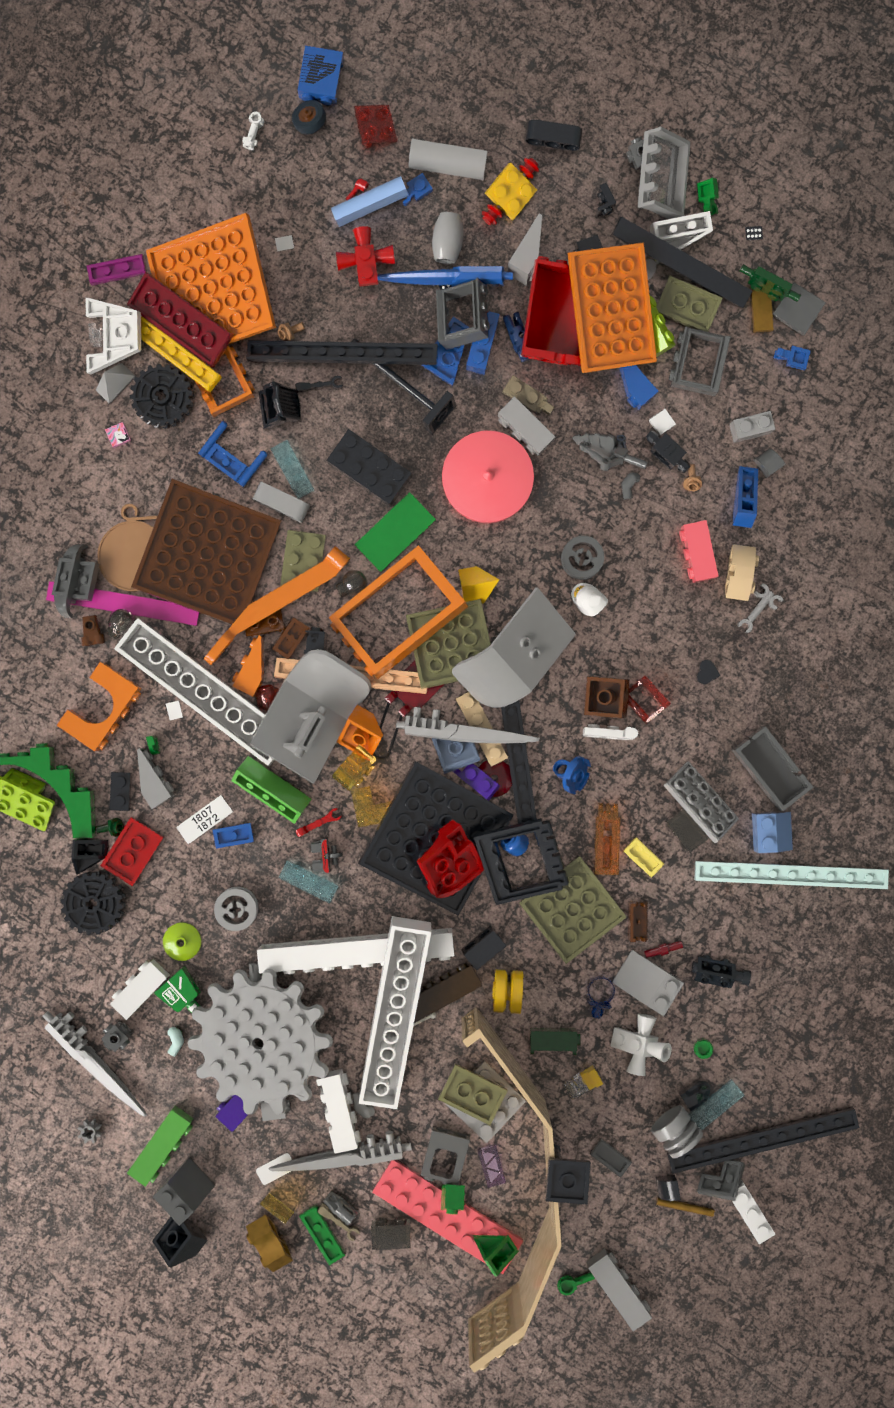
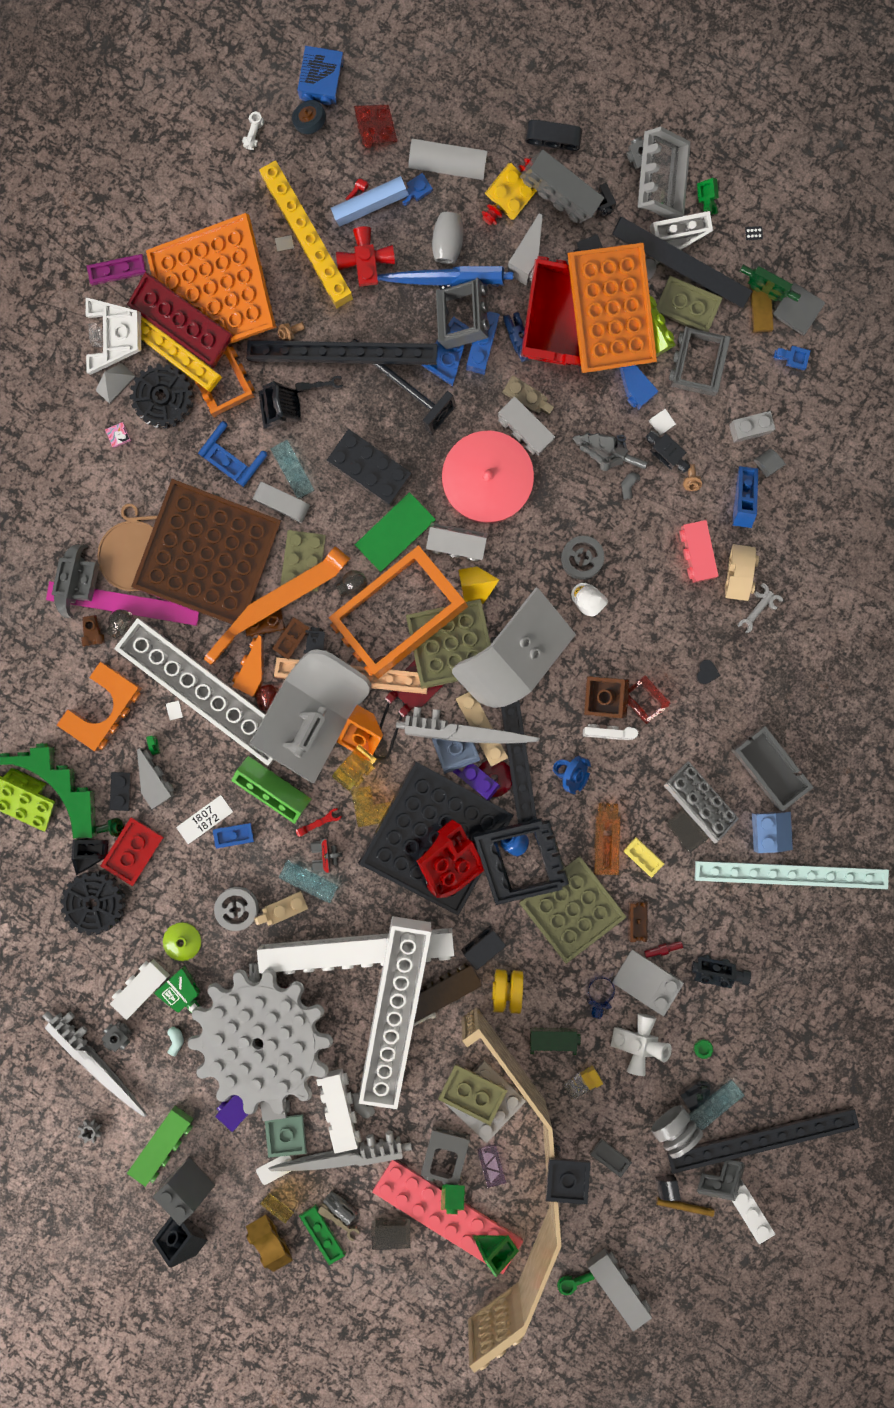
(282, 909): none -> tan hinge
(286, 1136): none -> sand green tile
(306, 234): none -> yellow brick
(456, 541): none -> light grey brick
(561, 187): none -> dark grey piece

